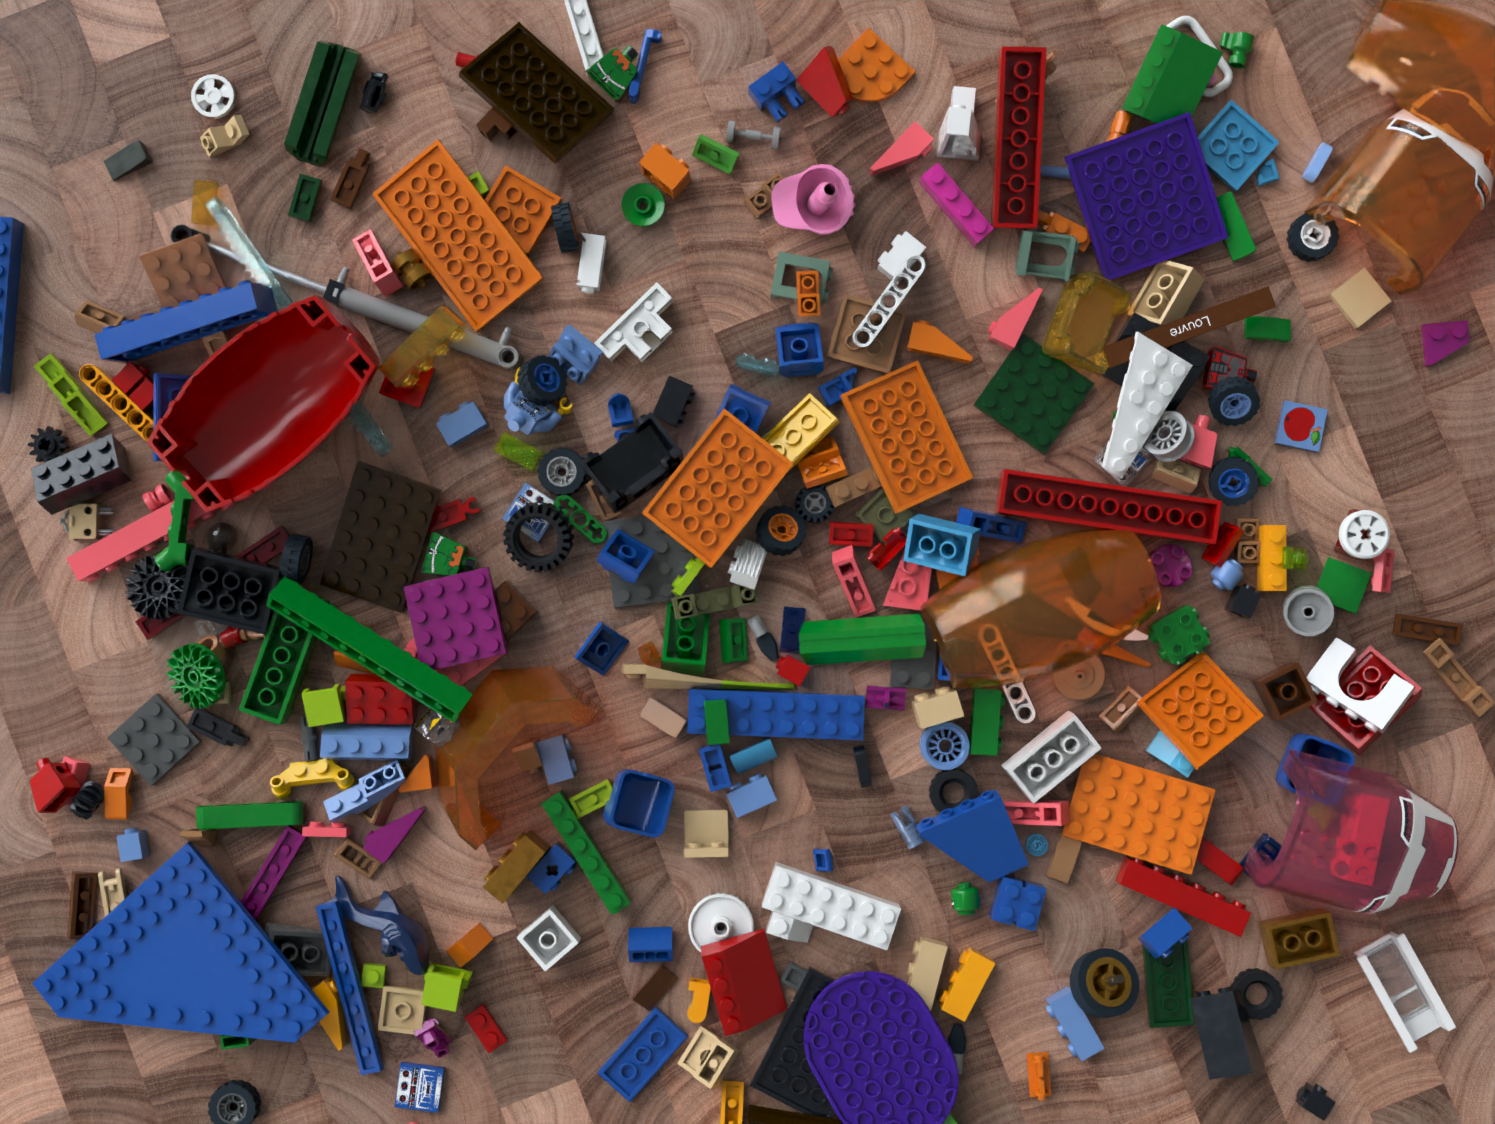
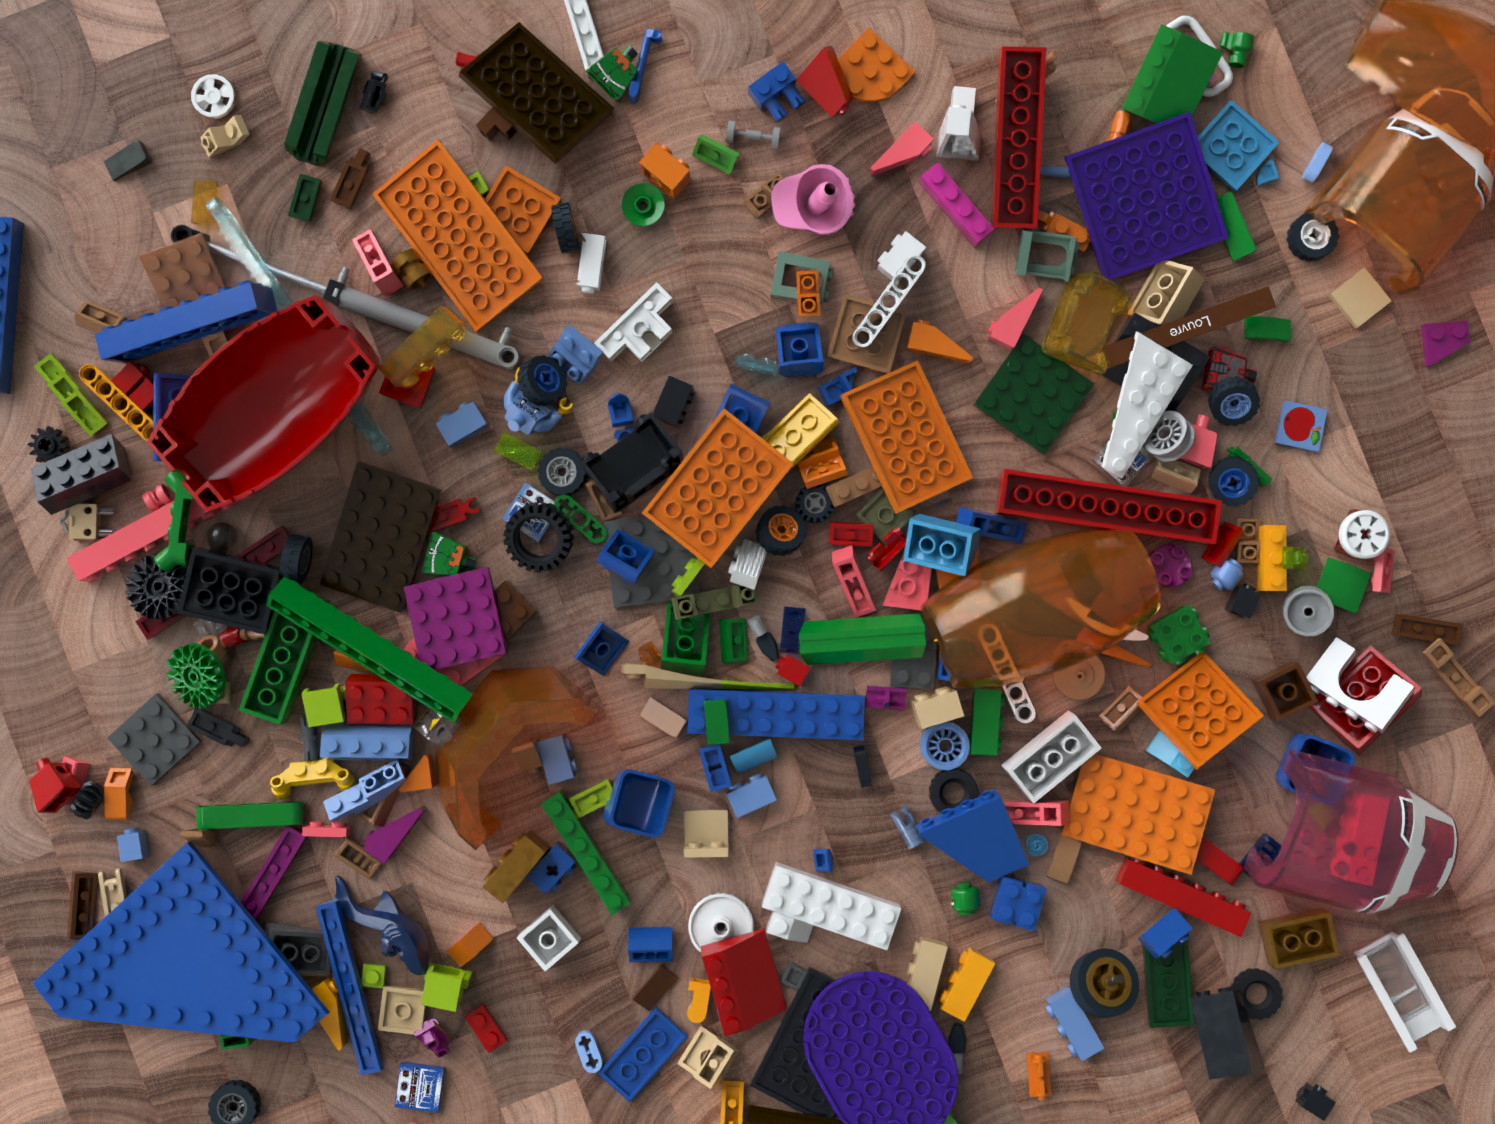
(593, 1049): none -> light blue beam

